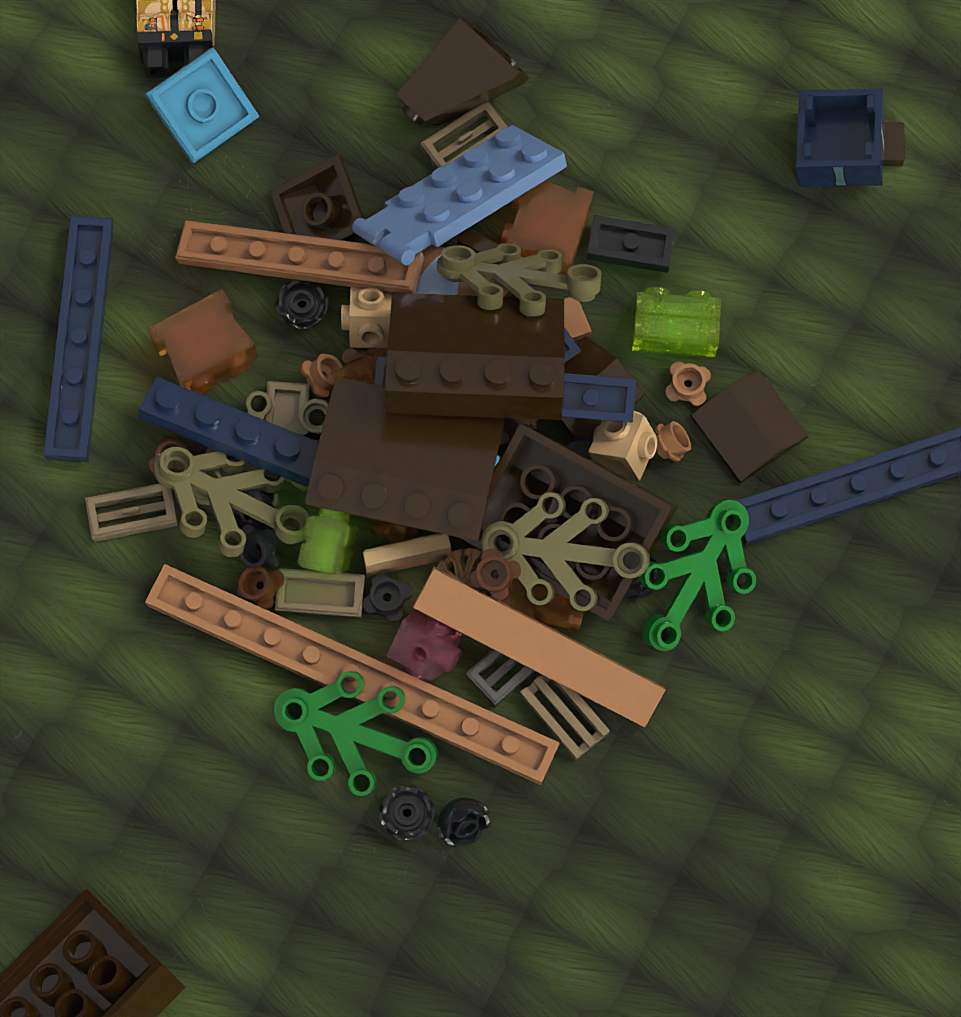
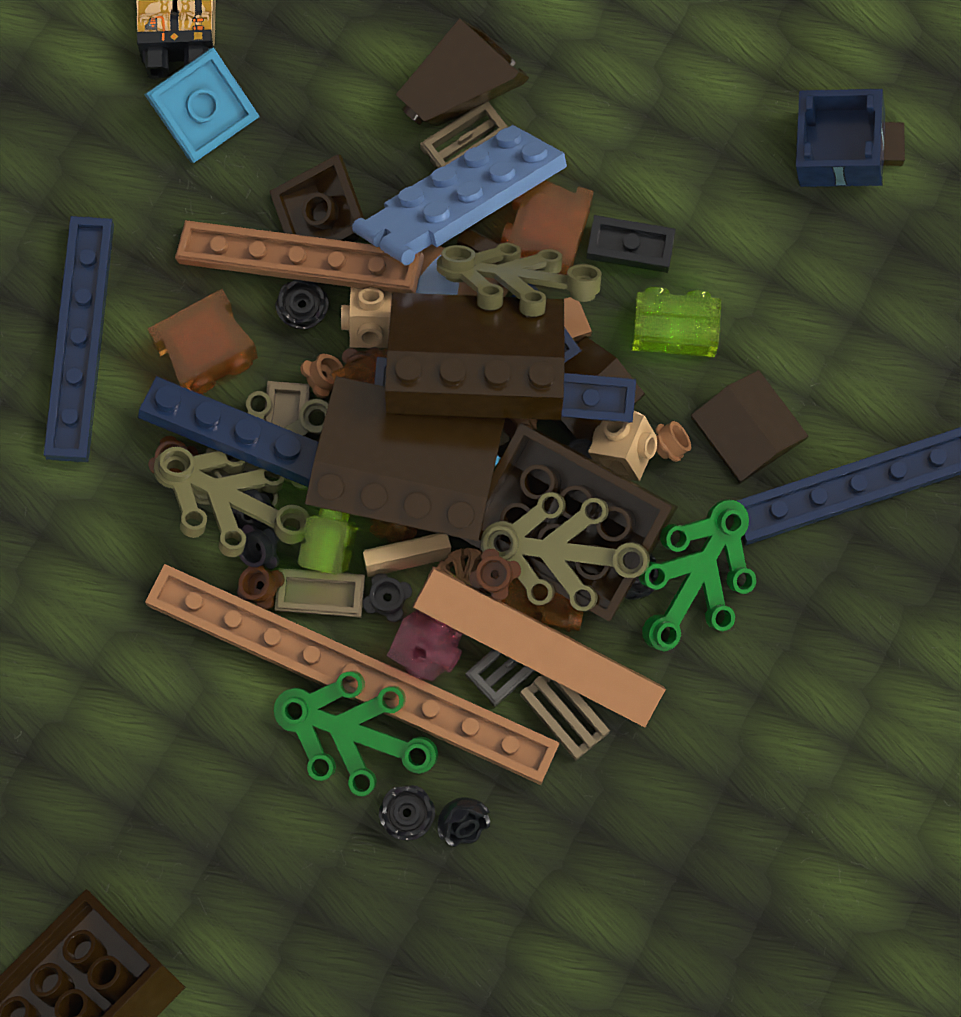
(134, 527): dark tan tile -> none
(688, 372): medium nougat plate -> none

